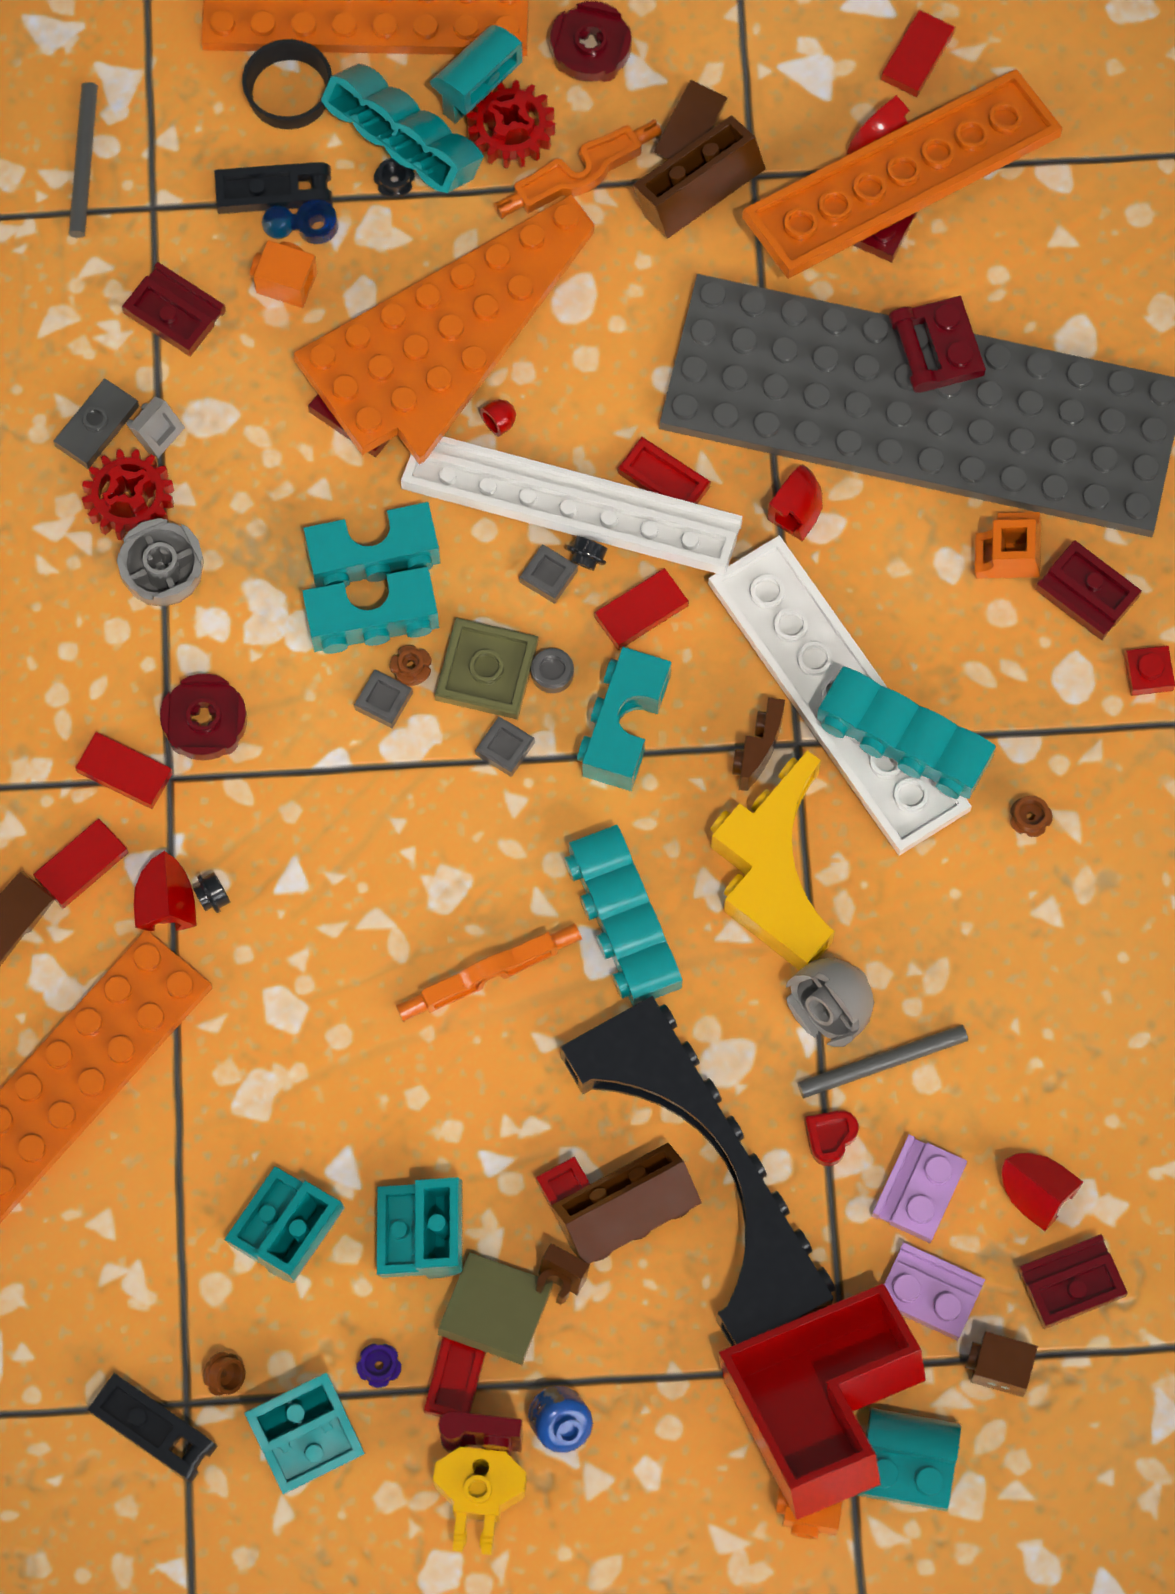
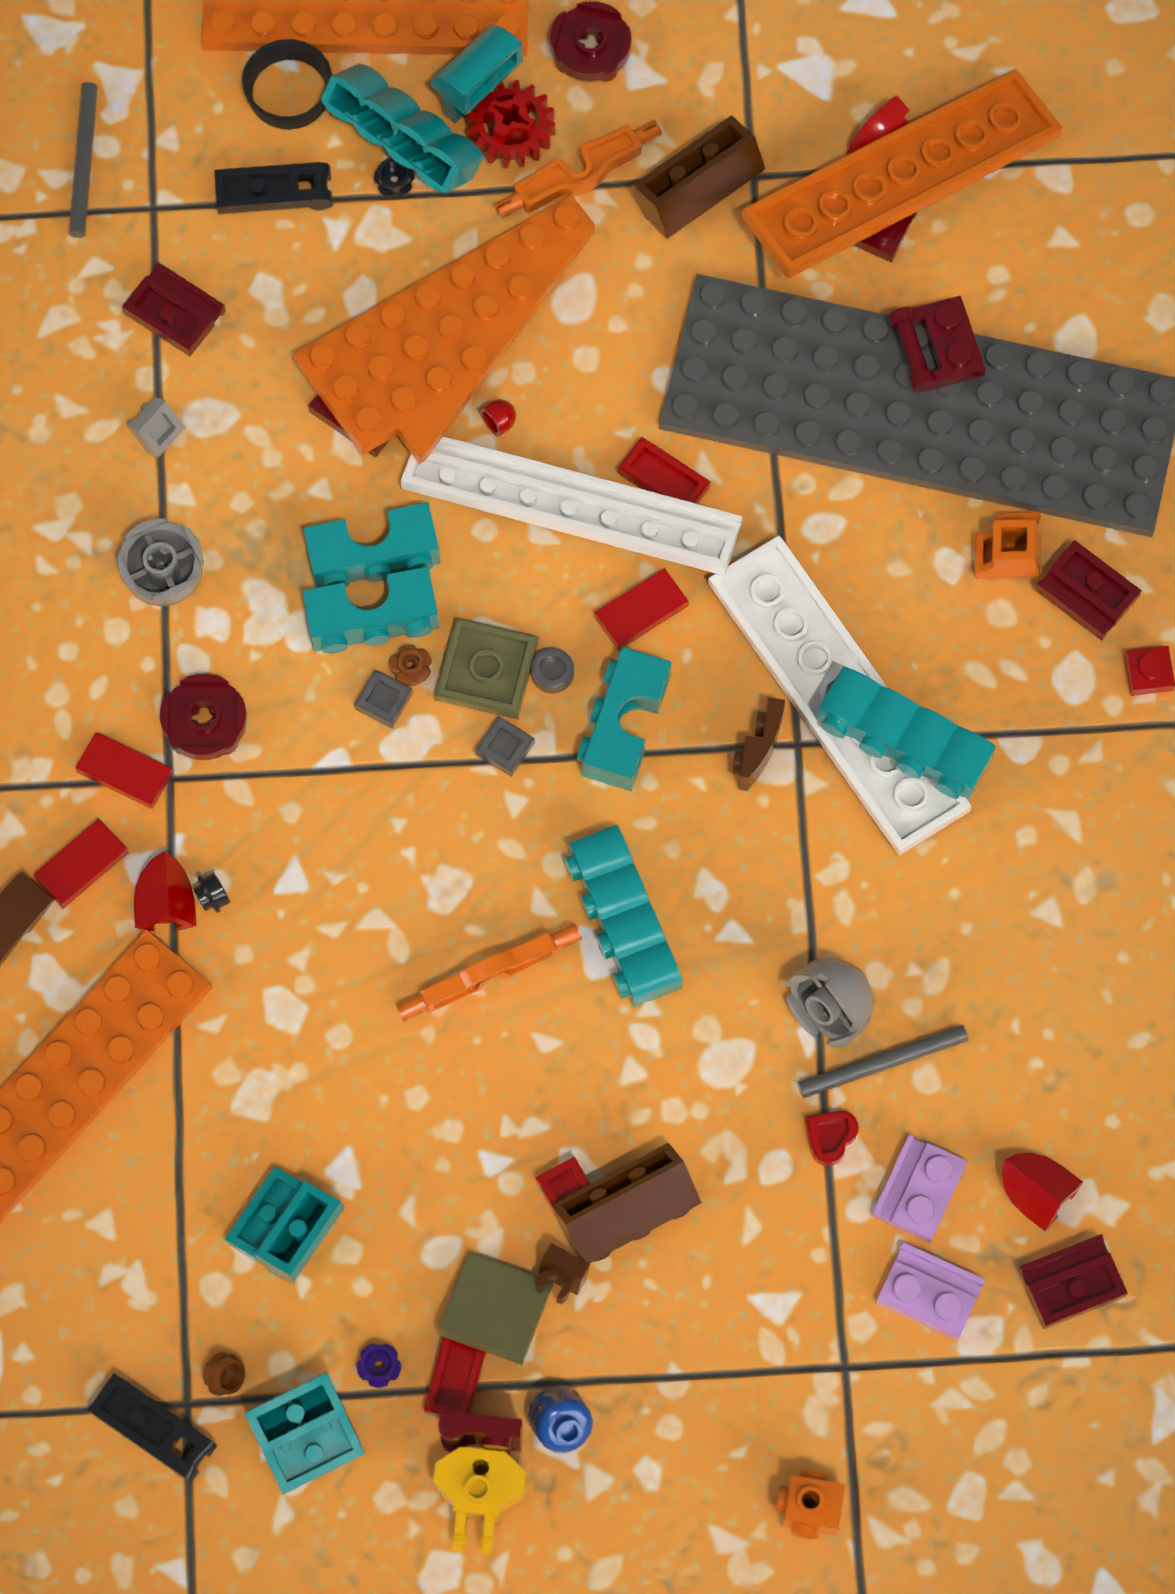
(96, 423): dark grey plate -> none
(125, 475): red gear -> none
(280, 222): clear blue plate -> none
(284, 272): orange brick -> none
(420, 1229): teal brick -> none
(548, 574): flat silver tile -> none
(587, 553): black plate -> none
(645, 1059): black arch -> none
(691, 119): reddish brown slope -> none
(760, 845): yellow arch -> none
(797, 503): red brick -> none
(807, 1380): red piece -> none
(913, 1458): teal brick -> none
(918, 53): red tile -> none
(1002, 1363): reddish brown brick -> none
(1035, 806): dark orange plate -> none

